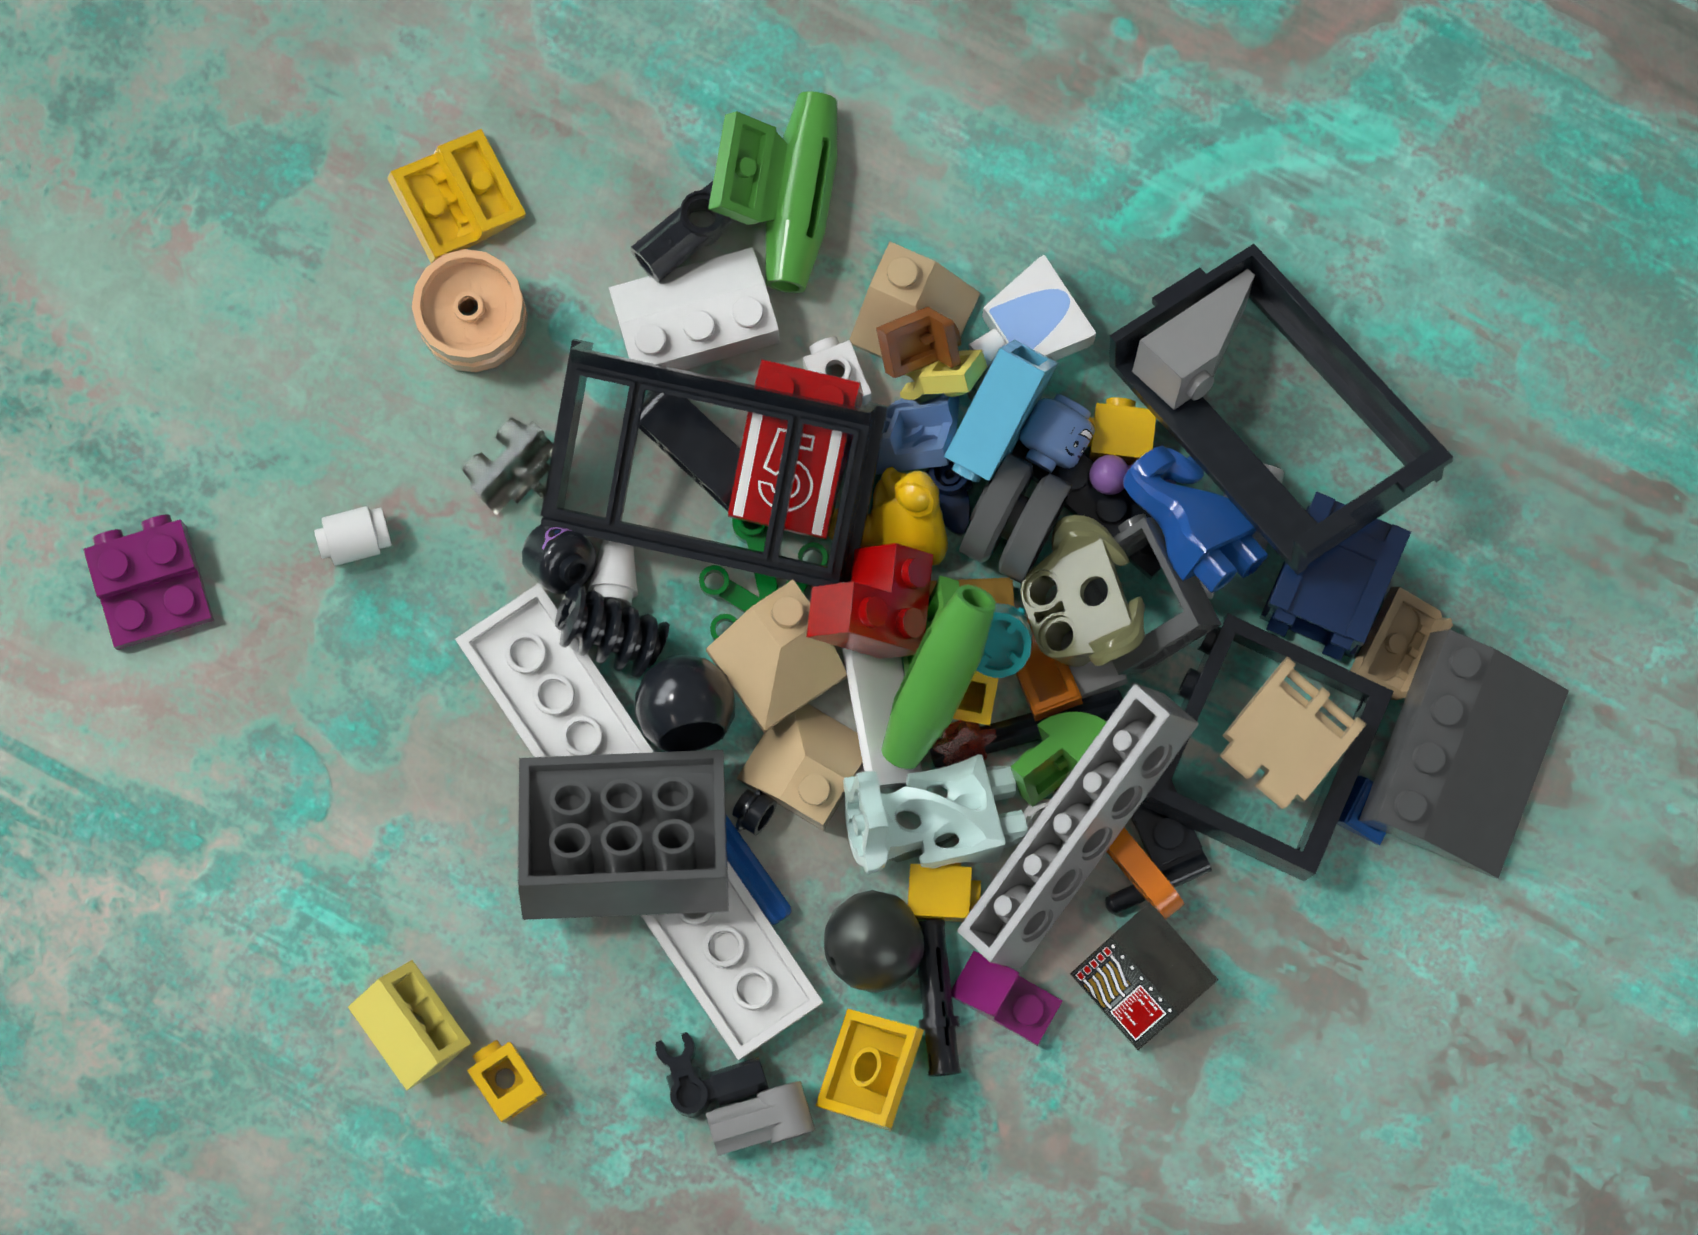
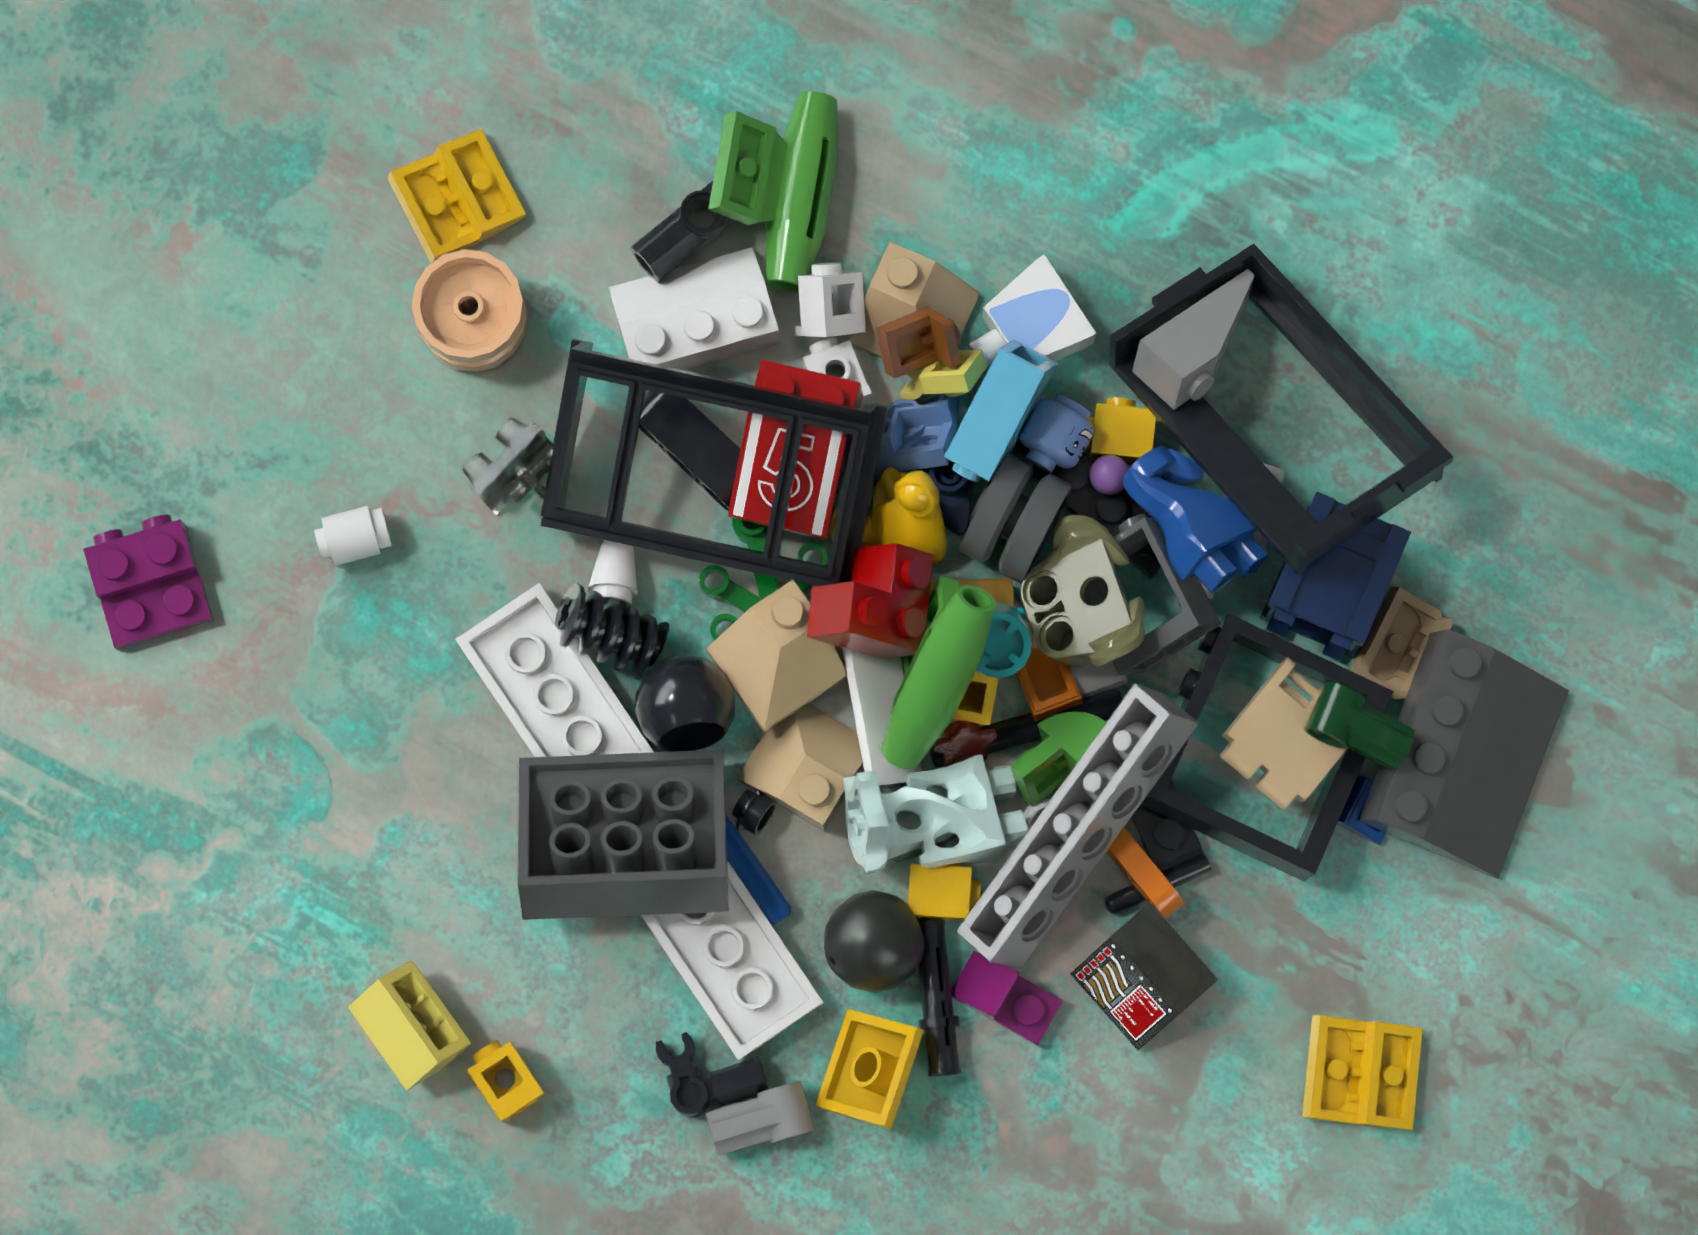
(558, 558): black head -> none
(831, 302): none -> white brick
(1346, 721): none -> dark green piece
(1362, 1072): none -> yellow slope

